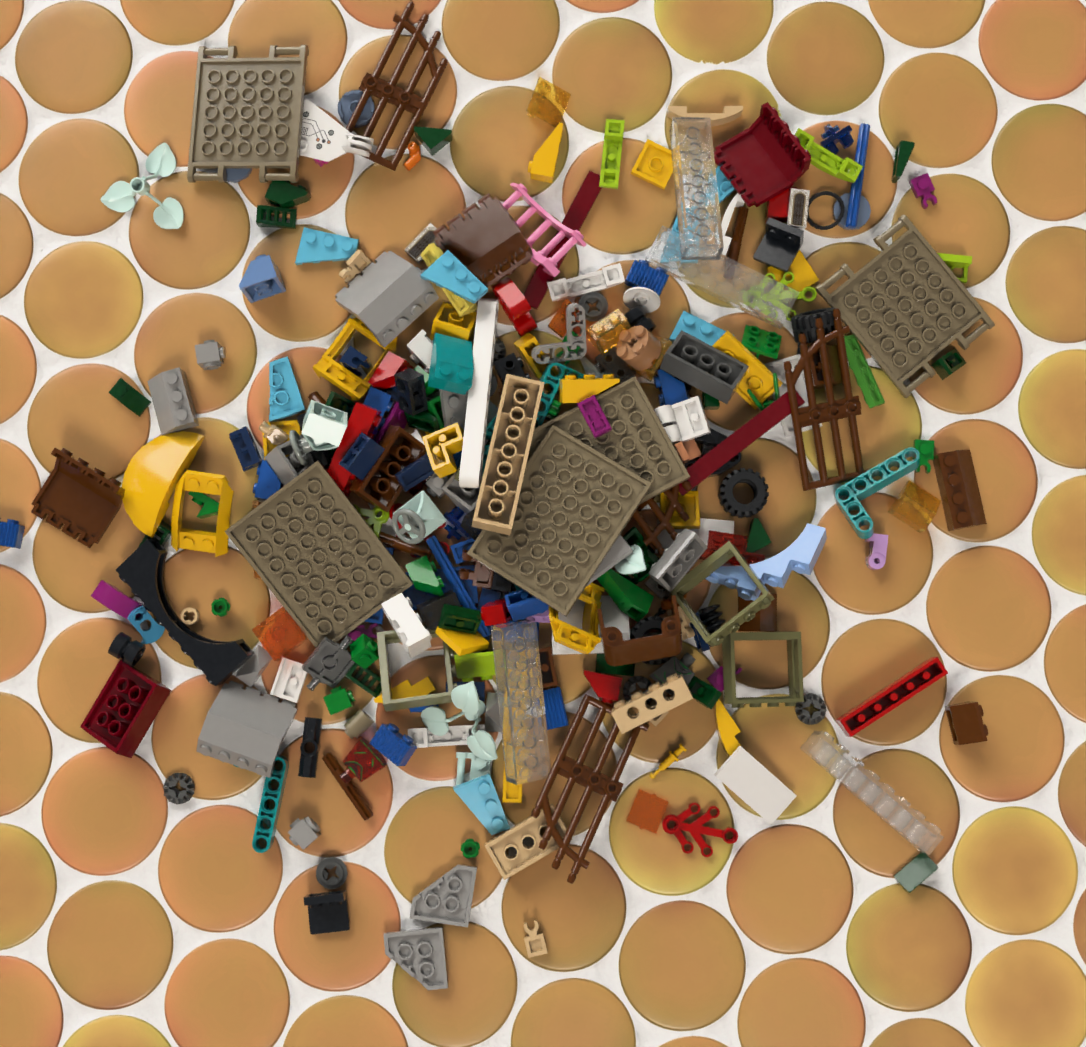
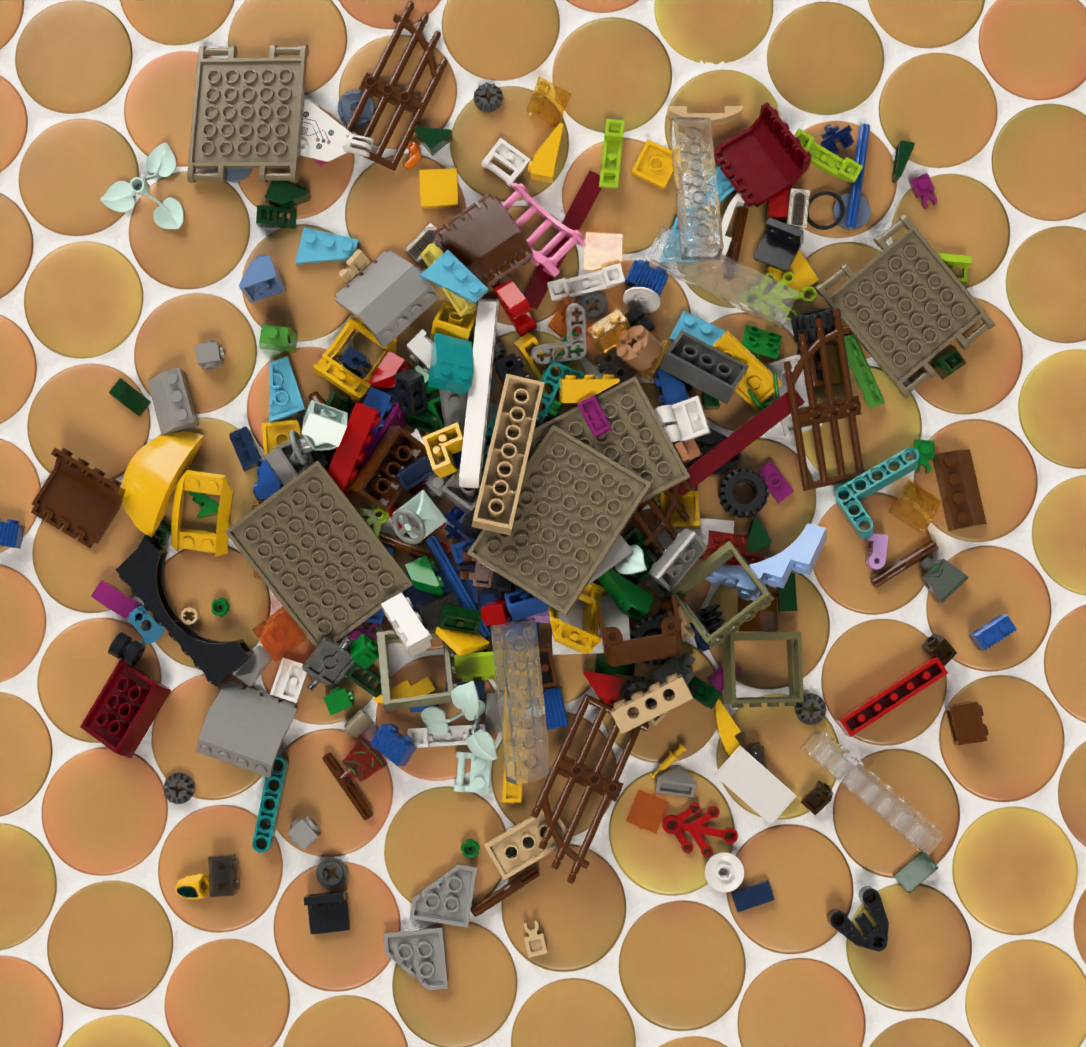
(193, 886): none -> yellow rock
(223, 875): none -> clear smoke brick
(273, 433): tan piece -> none
(276, 338): none -> bright green torso
(309, 760): black piece -> none
(361, 456): dark blue hinge -> none
(438, 188): none -> yellow tile
(482, 103): none -> dark grey gear
(484, 803): medium azure wing -> none
(504, 892): none -> reddish brown axle
(508, 157): none -> white plate
(602, 250): none -> clear yellow hinge
(676, 783): none -> light grey slope
(731, 879): none -> white dish
(752, 896): none -> dark blue tile
(757, 751): none -> clear smoke cone
(777, 484): none -> magenta plate
(787, 596): none -> dark green slope
(817, 797): none -> dark brown bracket
(877, 913): none -> black connector
(904, 563): none -> reddish brown axle
(940, 648): none -> dark brown bracket
(941, 578): none -> dark grey torso
(992, 632): none -> blue brick

